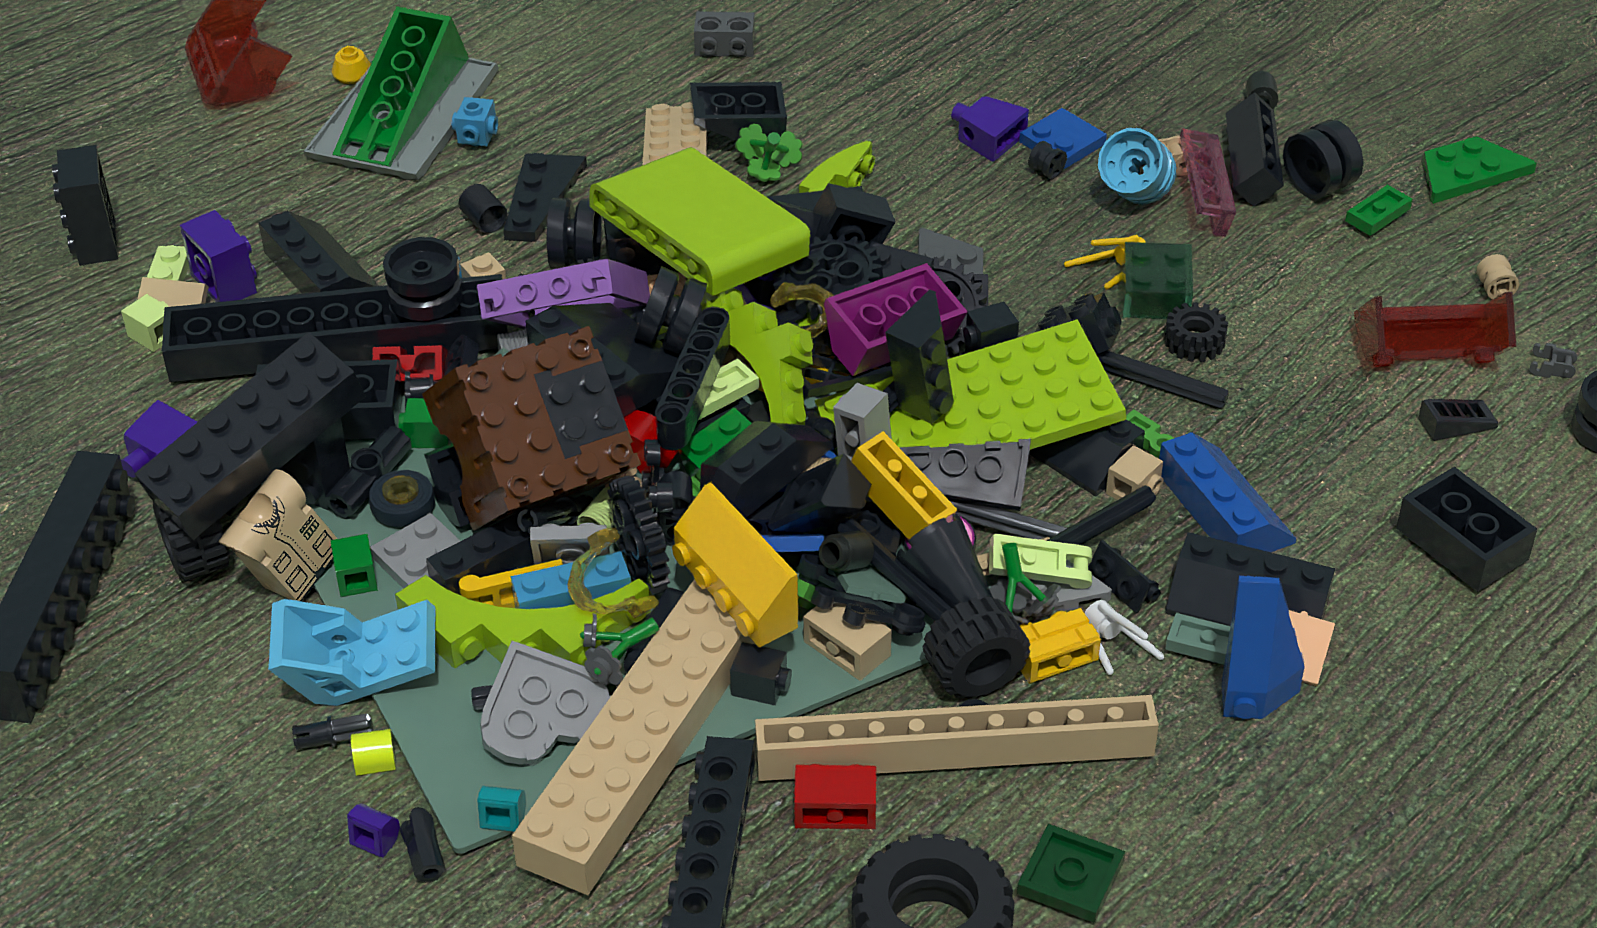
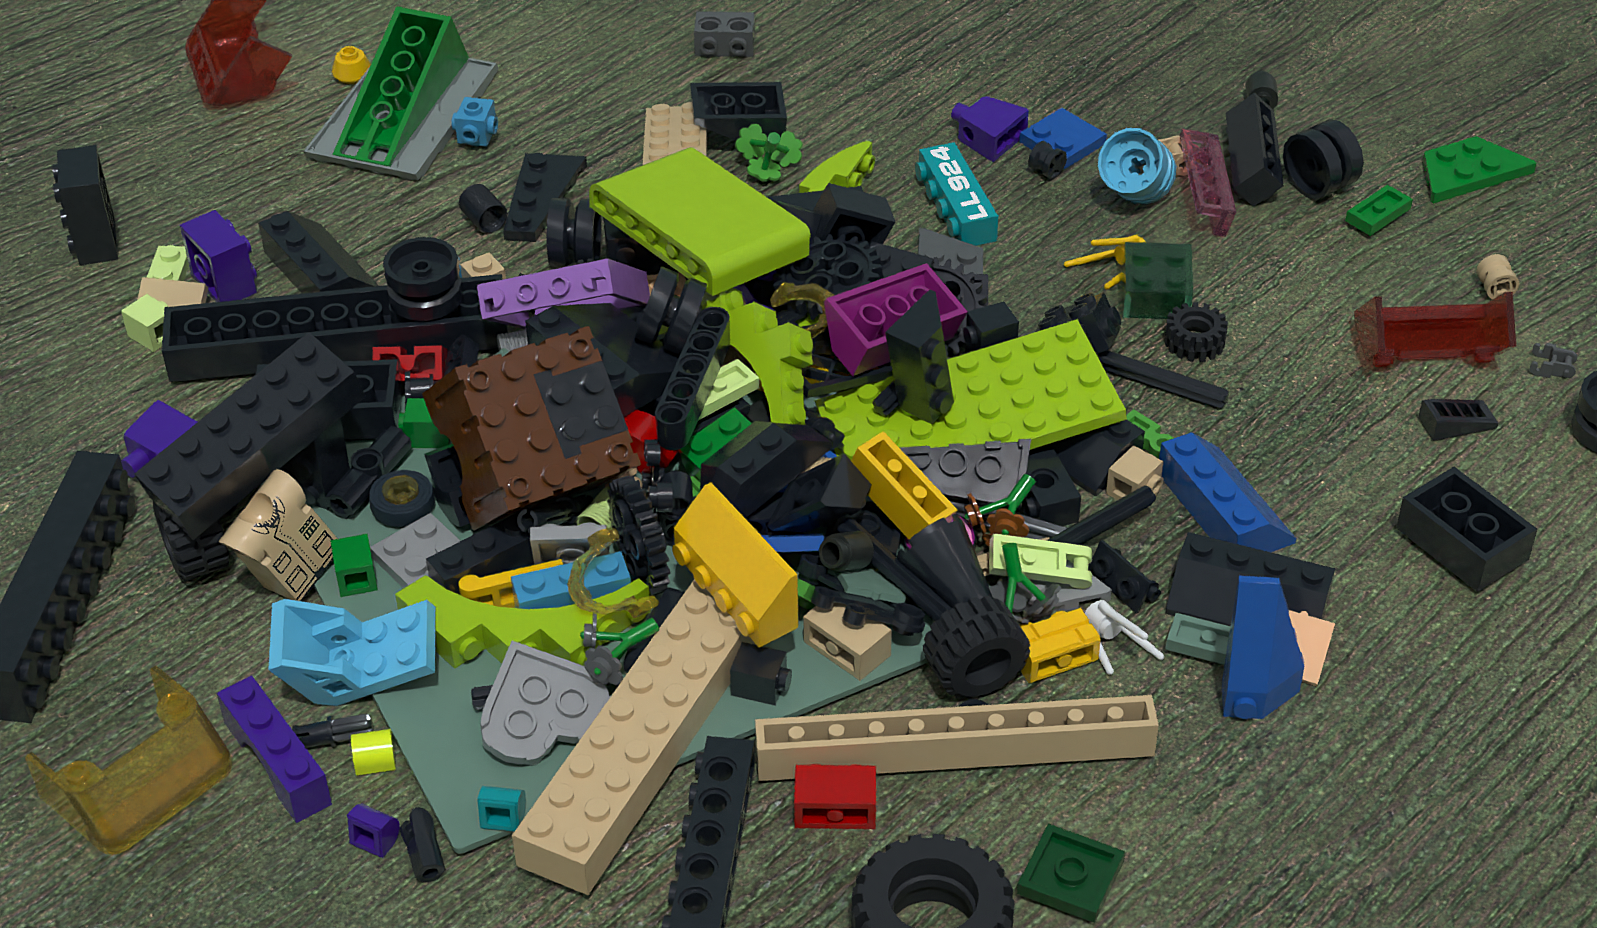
(146, 784): none -> clear yellow windscreen
(291, 768): none -> dark purple arch
(860, 417): light grey brick -> none
(957, 194): none -> teal brick
(1004, 520): none -> dark orange plant
(1054, 493): none -> black brick

